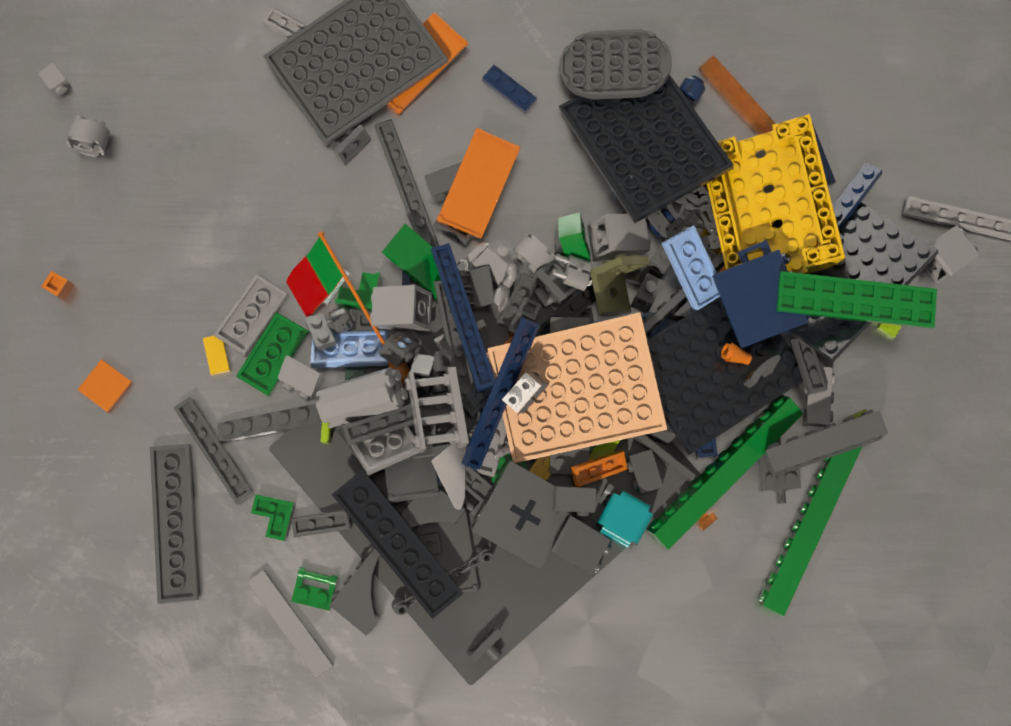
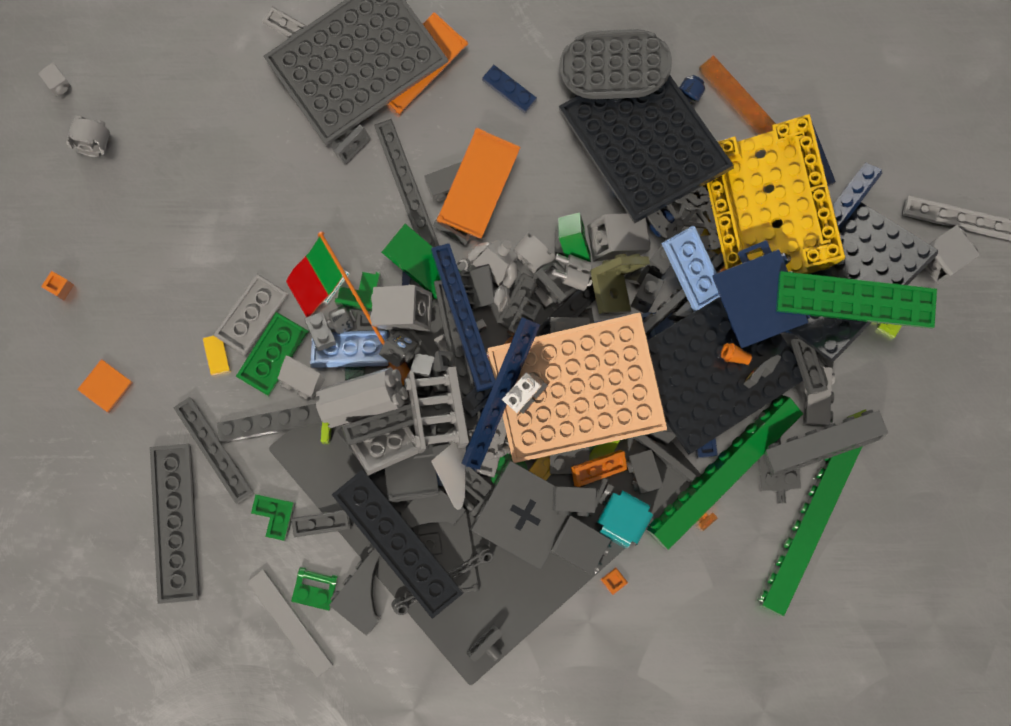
(614, 581): none -> orange tile

